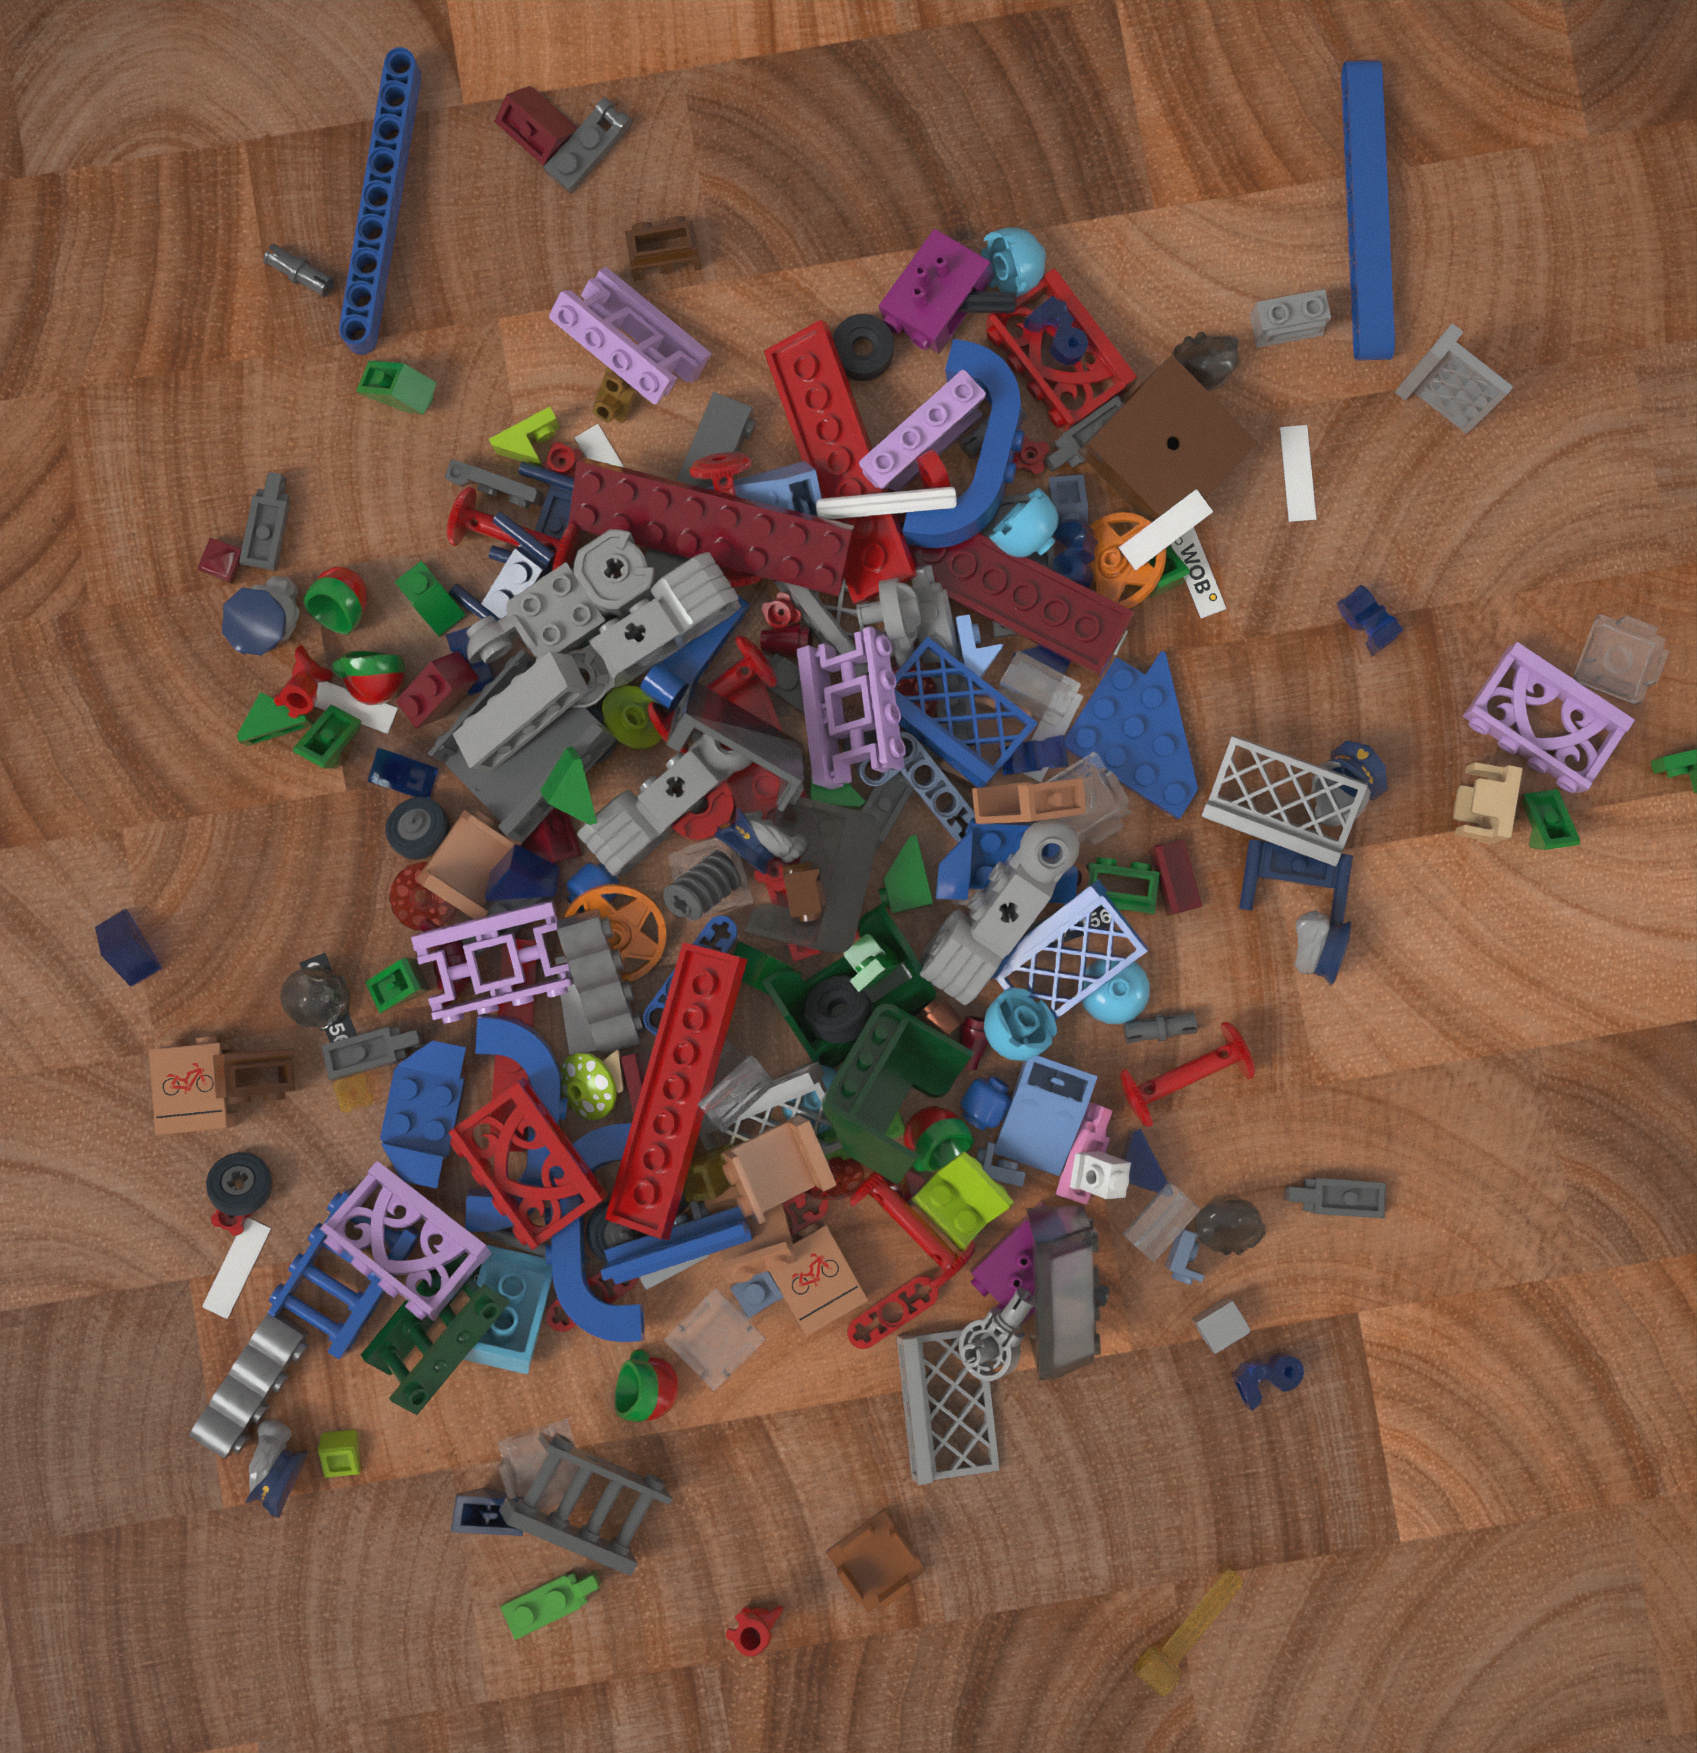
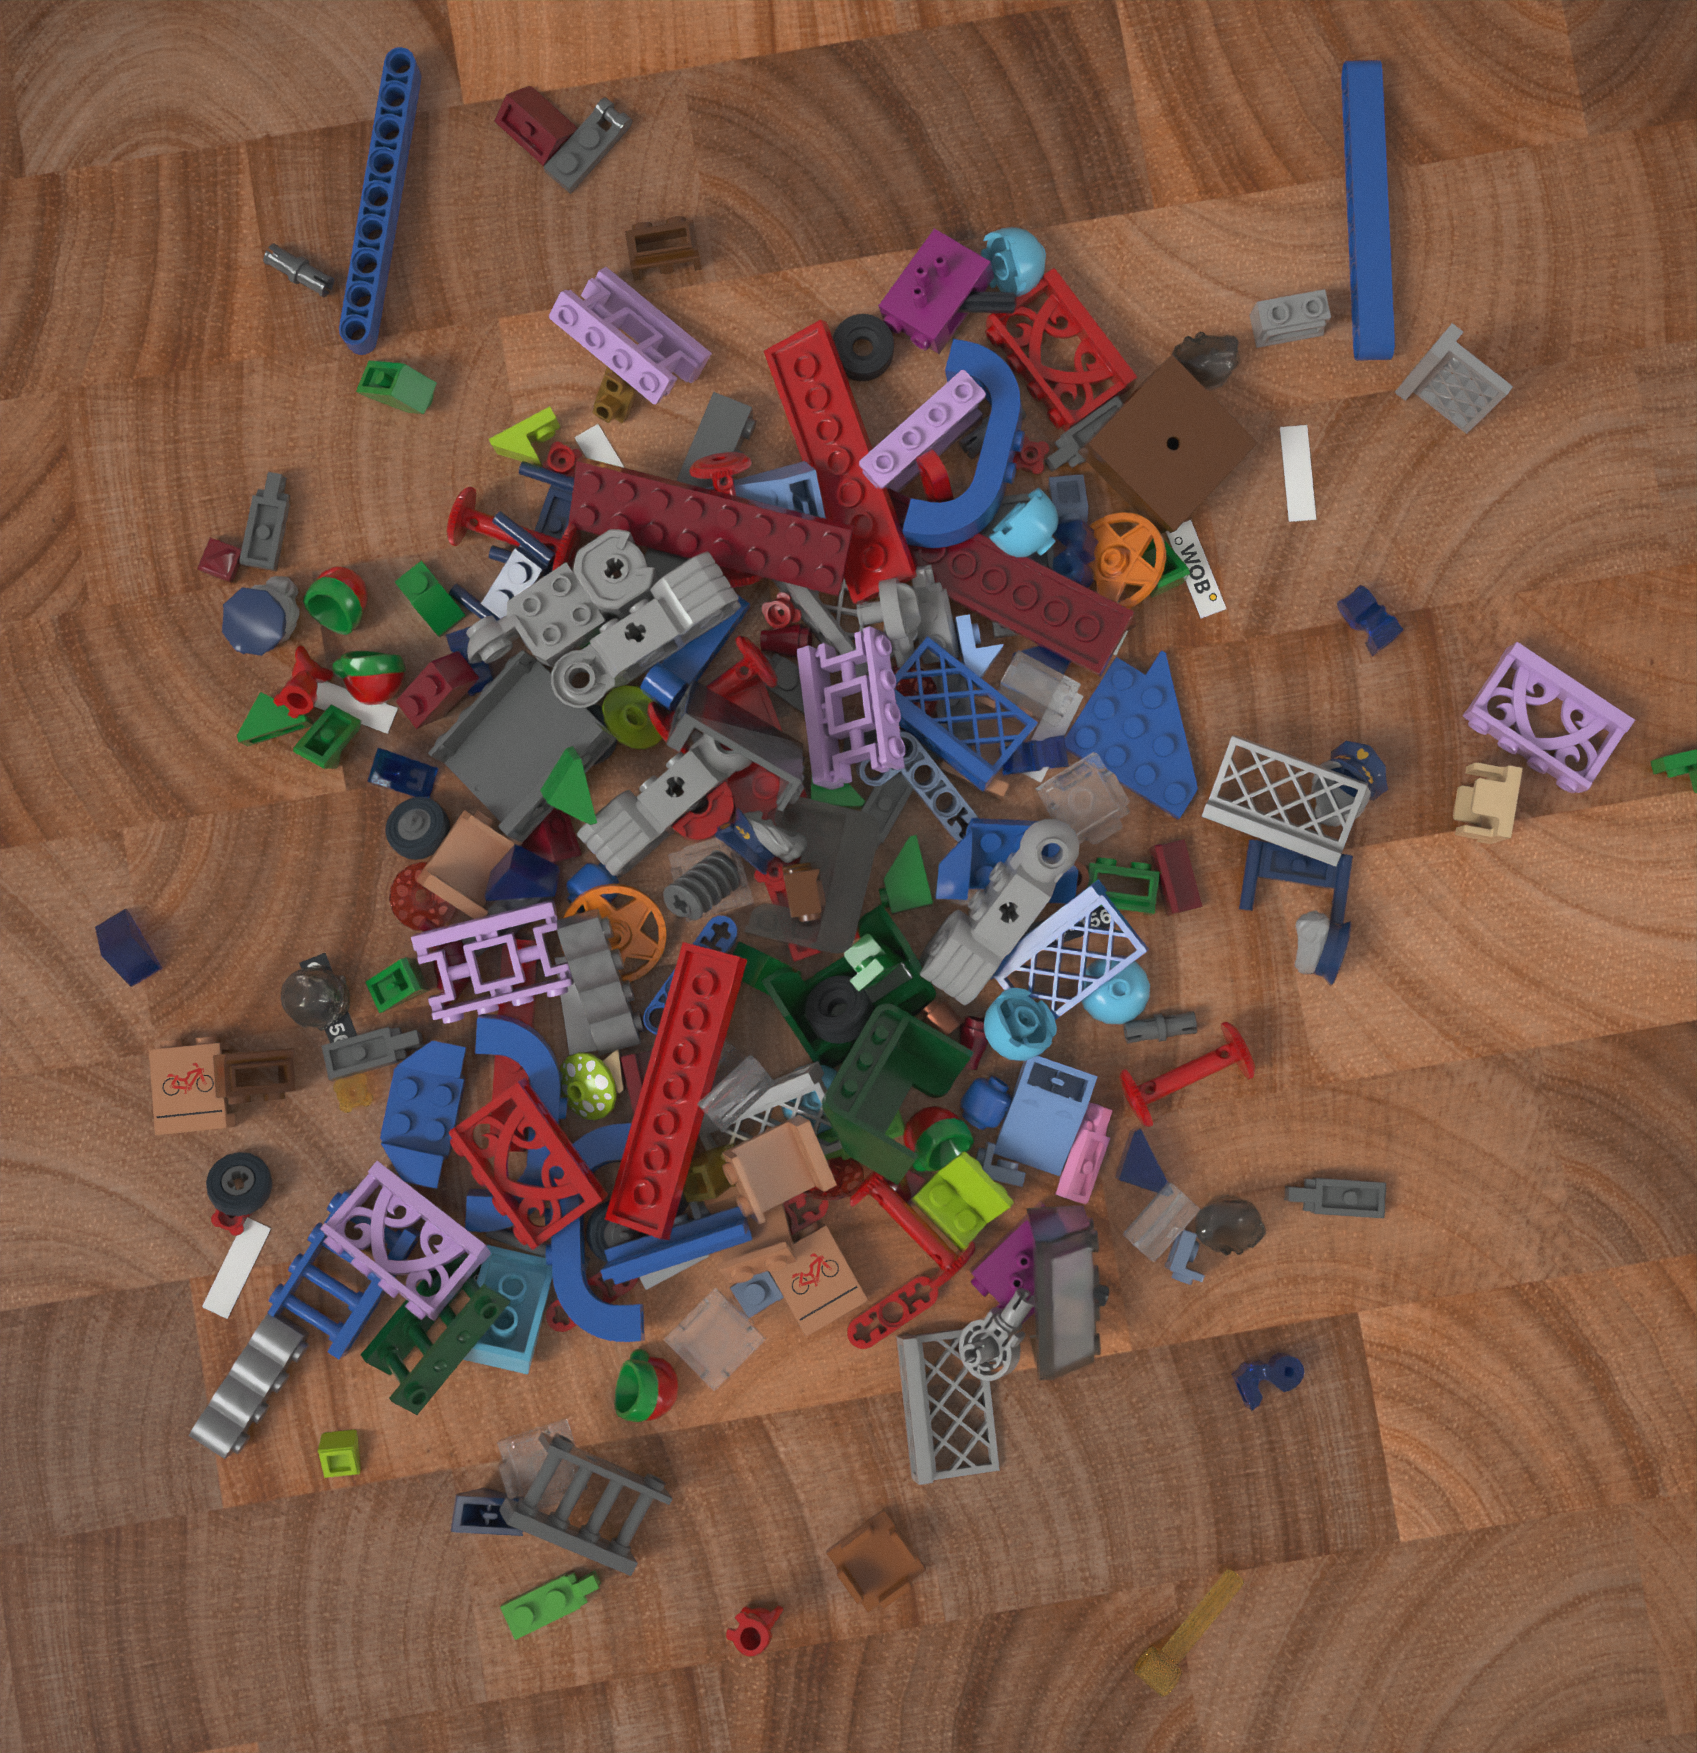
(274, 1467): piece -> none
(491, 483): dark grey hinge -> none
(520, 711): light grey brick -> none
(887, 503): white axle -> none
(1029, 801): nougat panel -> none
(1068, 341): clear blue leg -> none
(1100, 1174): white brick -> none
(1166, 529): white sticker -> none
(1221, 1325): light grey panel -> none
(1549, 820): green slope -> none
(1622, 658): clear panel -> none

